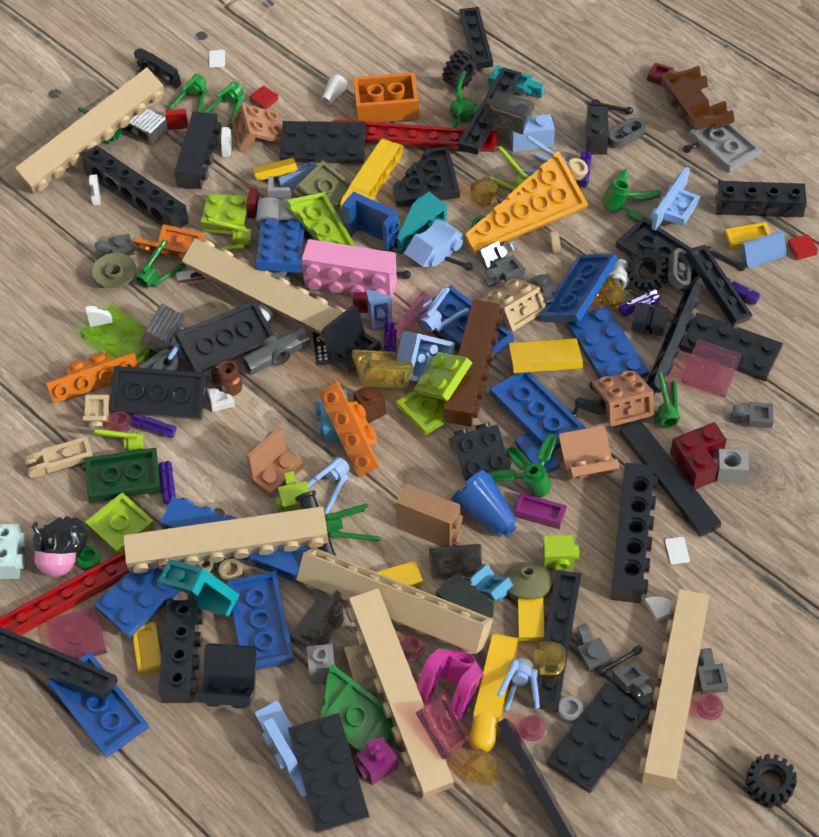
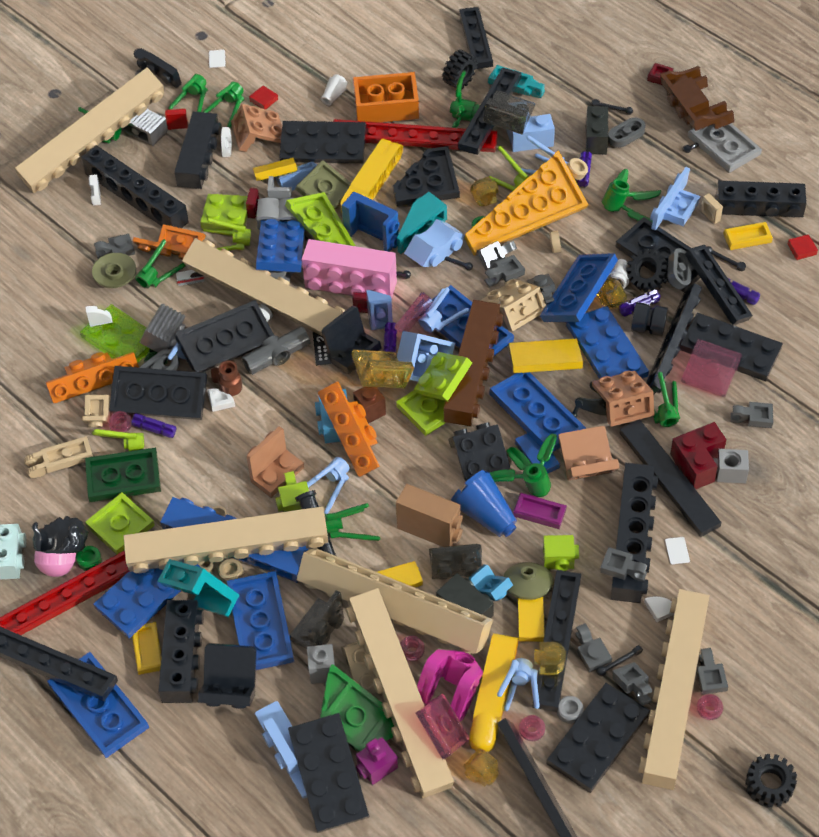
(77, 633): clear pink tile -> none
(167, 481): dark purple axle -> none
(620, 563): none -> dark grey plate
(711, 208): none -> tan tile
(764, 249): medium blue slope -> none

